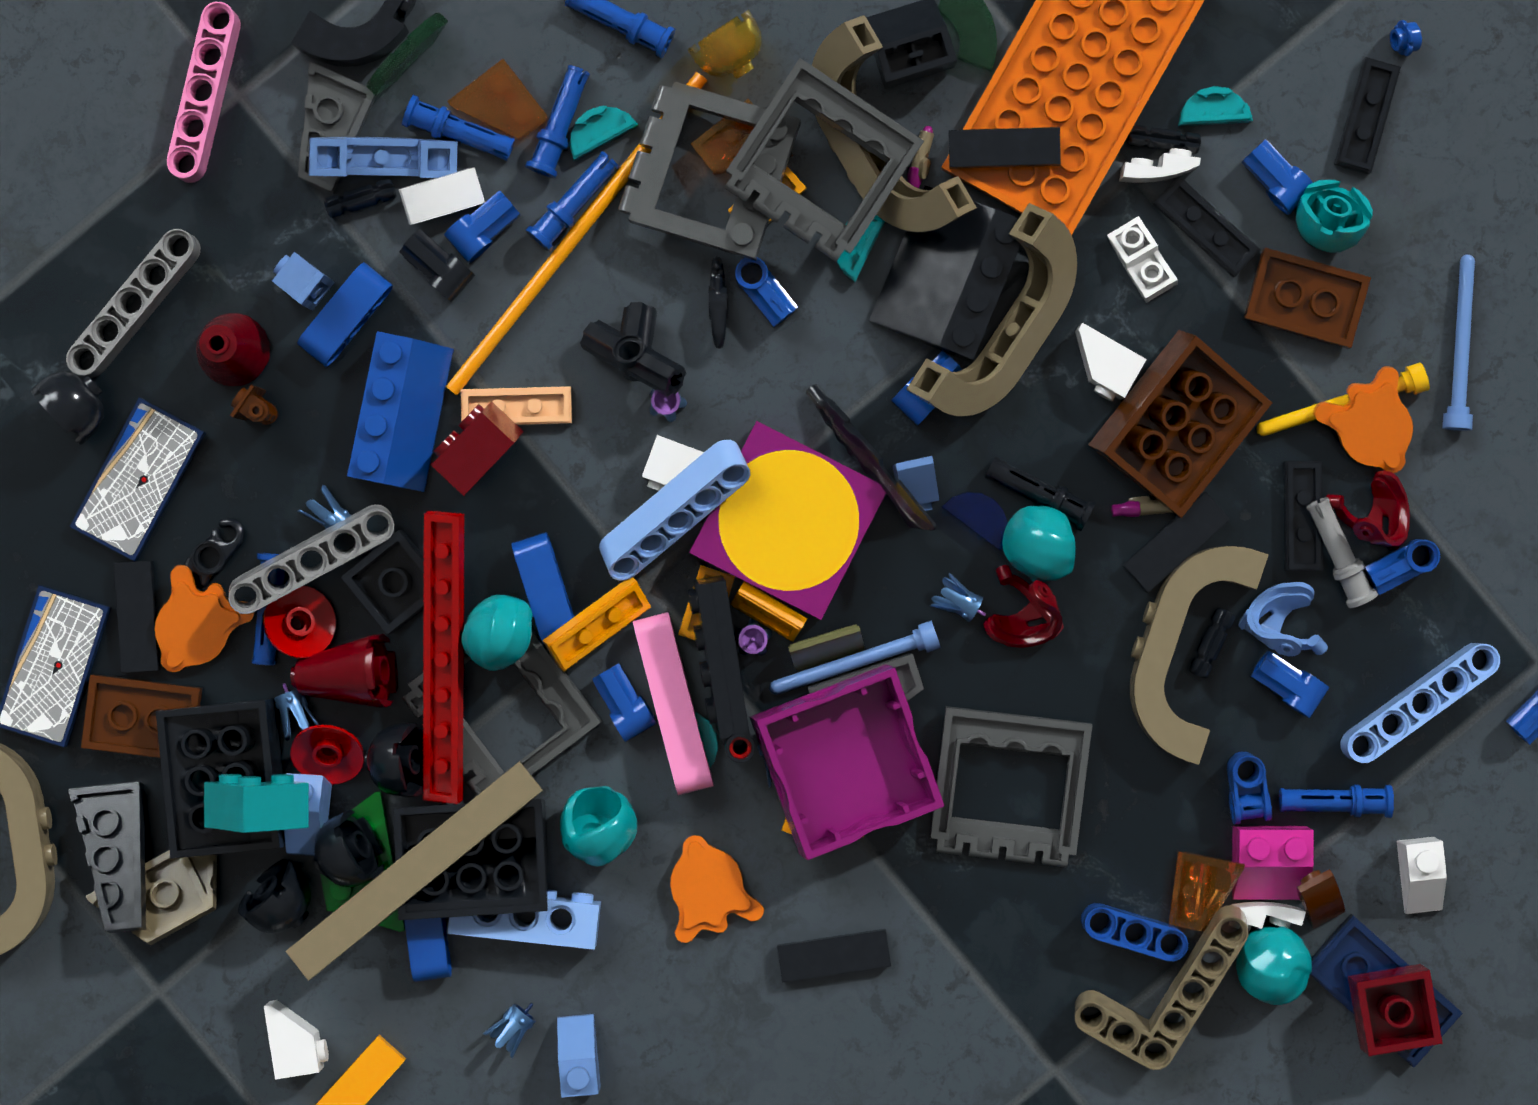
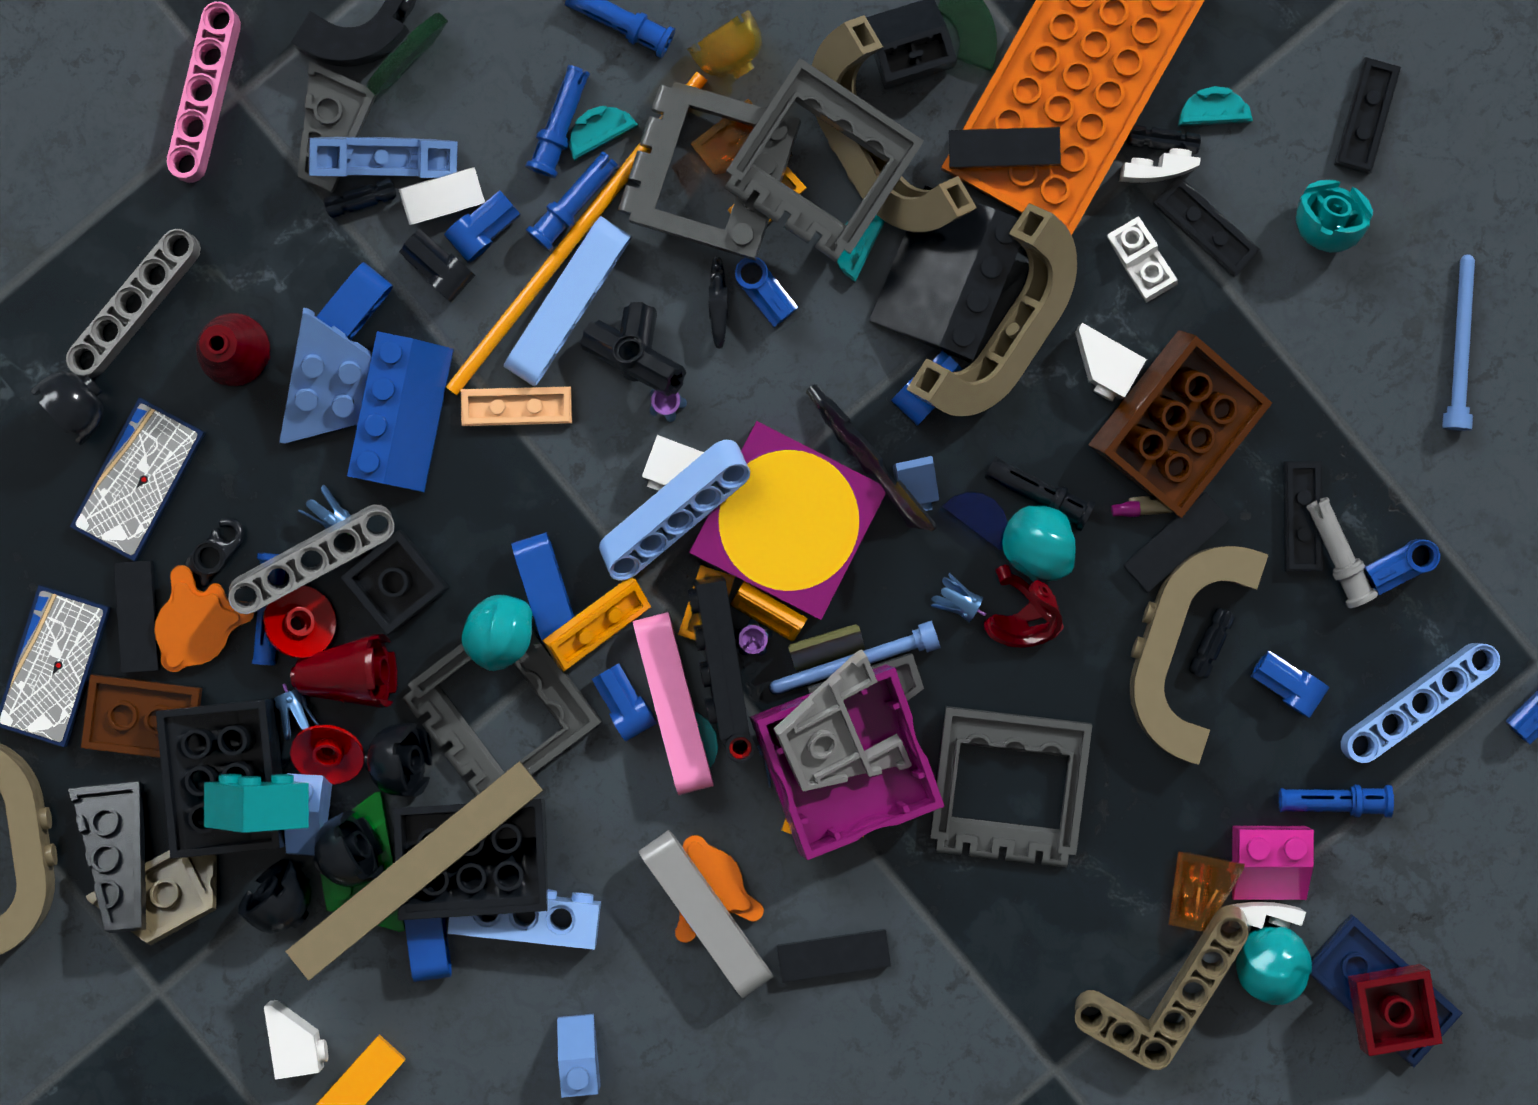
(251, 405): reddish brown hinge -> none
(301, 280): medium blue slope -> none
(324, 381): none -> medium blue wing
(442, 123): blue pin -> none
(443, 657): red plate -> none
(472, 453): dark red brick -> none
(500, 102): clear orange wing -> none
(511, 1027): flat silver piece -> none
(567, 301): none -> light blue beam
(597, 825): teal piece -> none
(705, 914): none -> light grey beam
(822, 738): none -> light grey wing
(920, 163): dark tan piece -> none
(1148, 943): blue beam -> none
(1248, 796): blue piece -> none
(1280, 602): medium blue helmet -> none
(1283, 182): blue piece -> none
(1307, 298): reddish brown plate -> none
(1320, 897): reddish brown slope -> none
(1373, 423): orange tile -> none
(1388, 501): dark red helmet -> none
(1406, 37): blue plate -> none
(1413, 380): yellow piece -> none
(1422, 874): white slope -> none

